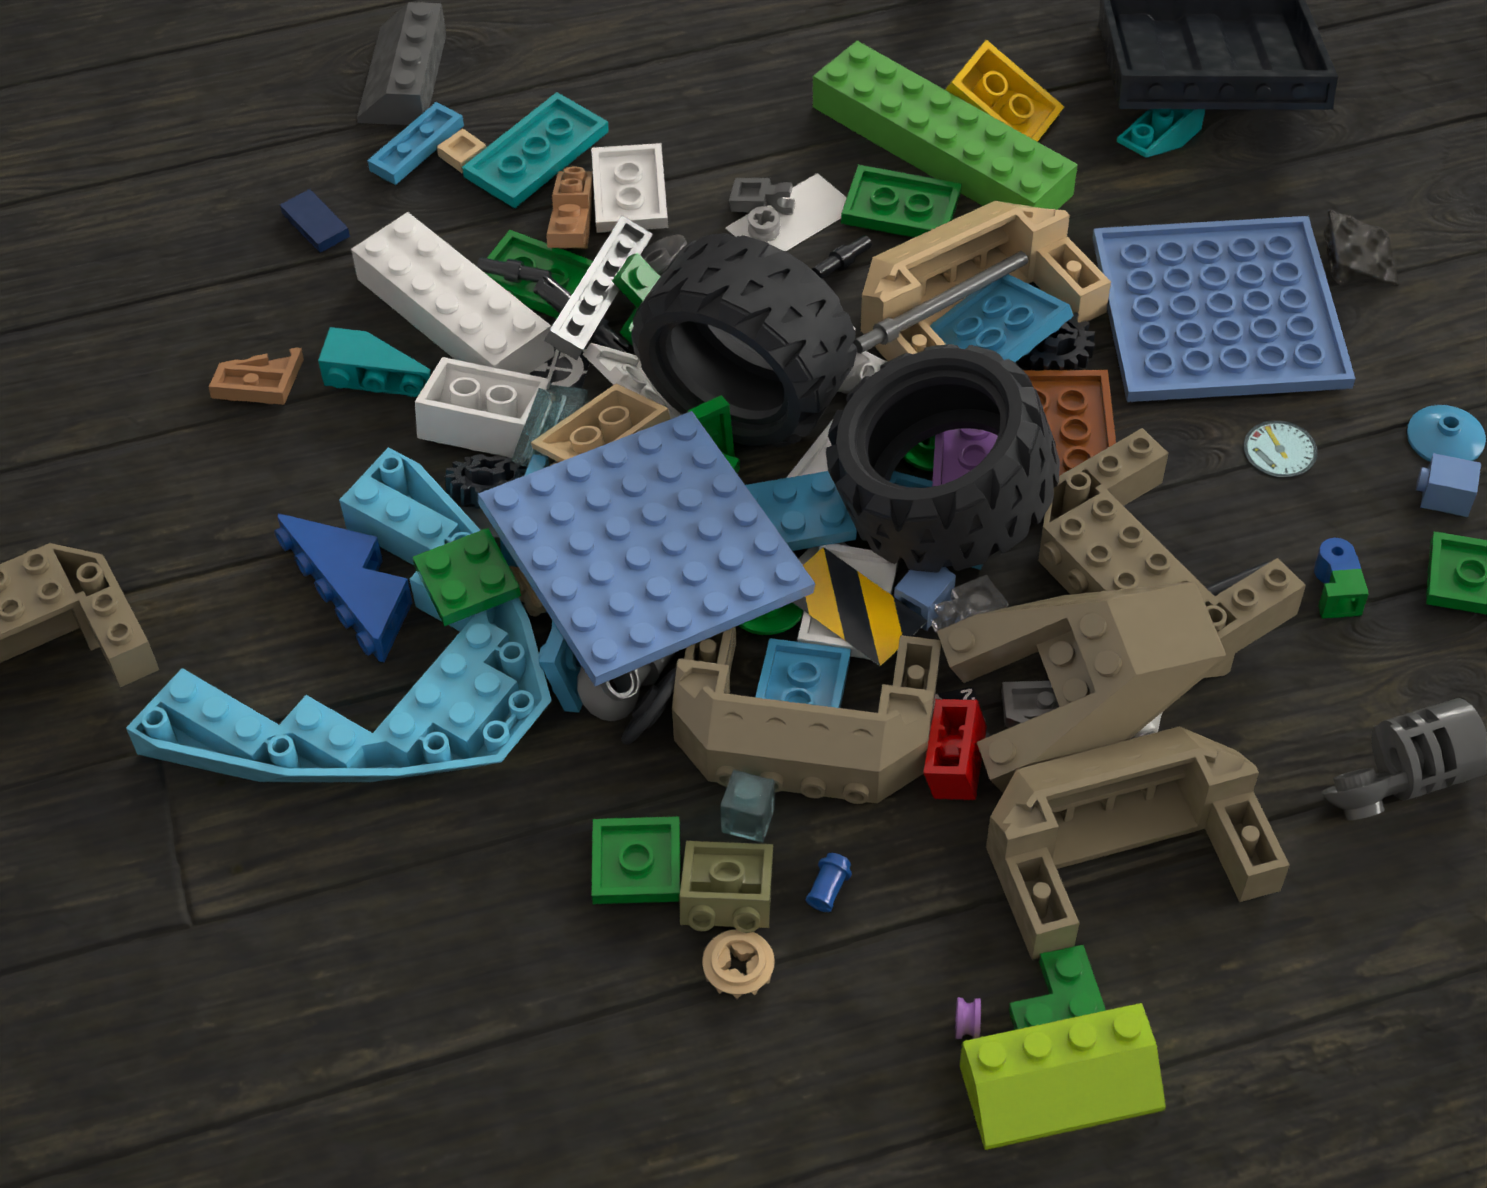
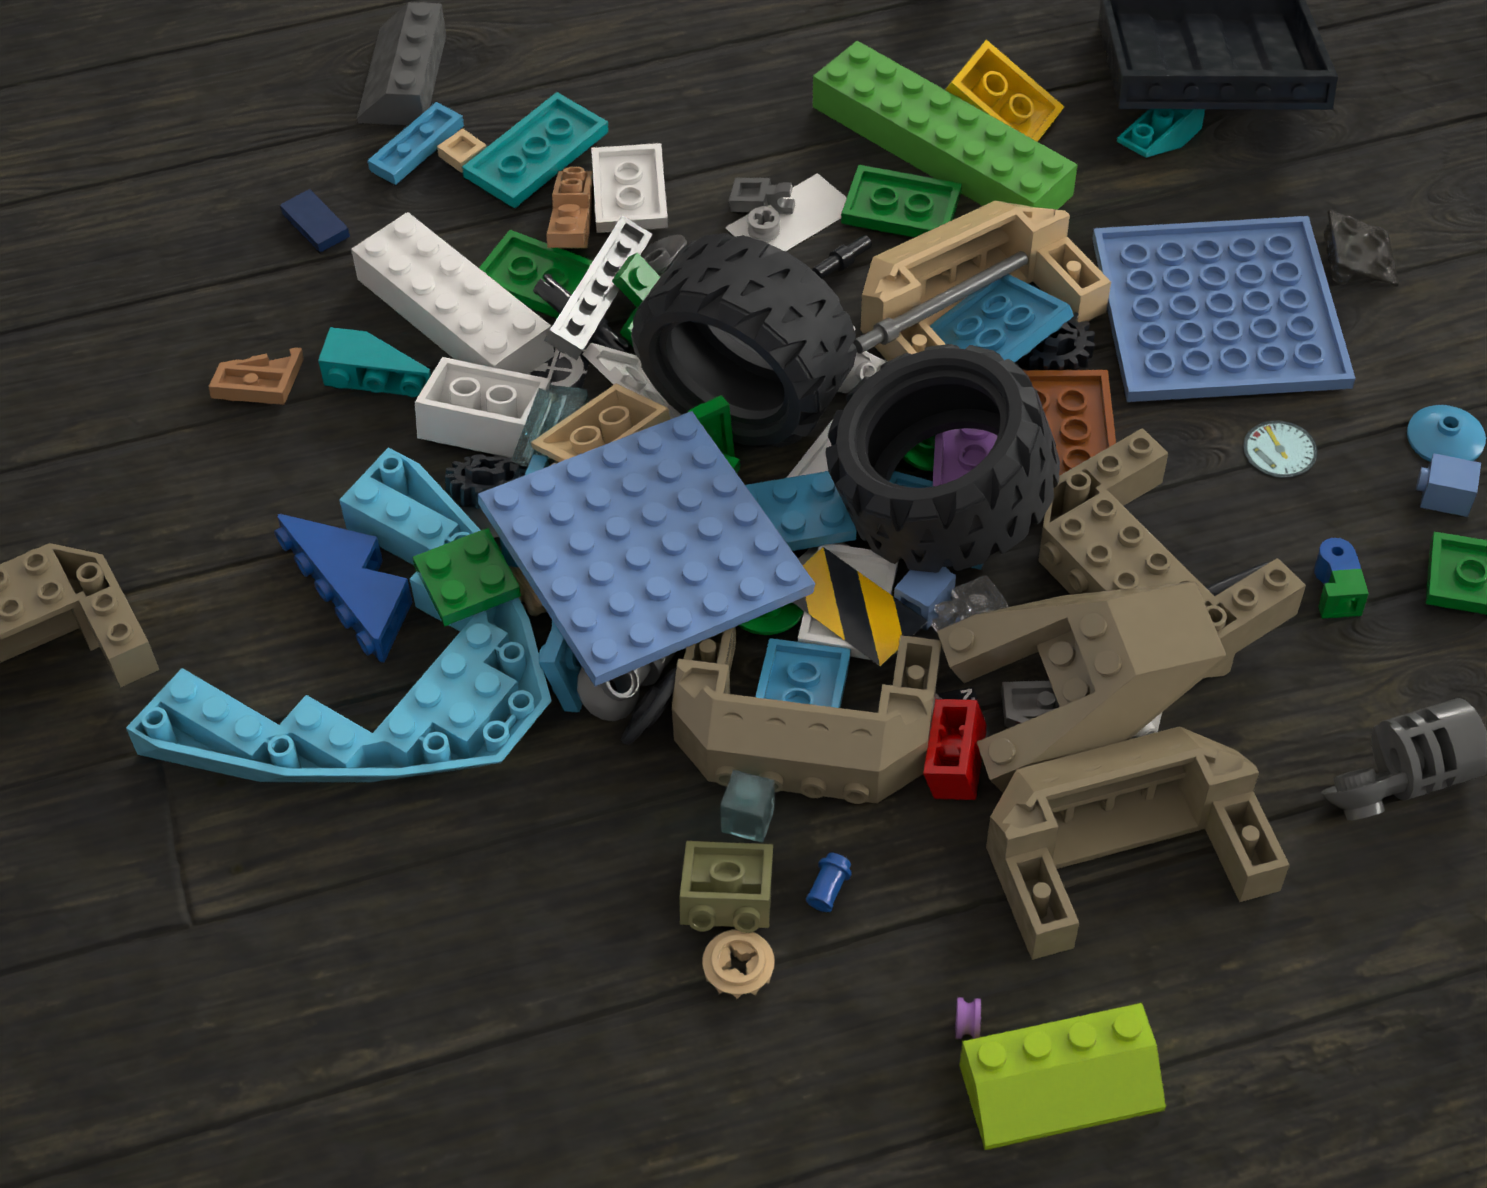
(512, 270): black bar -> none
(636, 860): green plate -> none
(1070, 989): green plate -> none

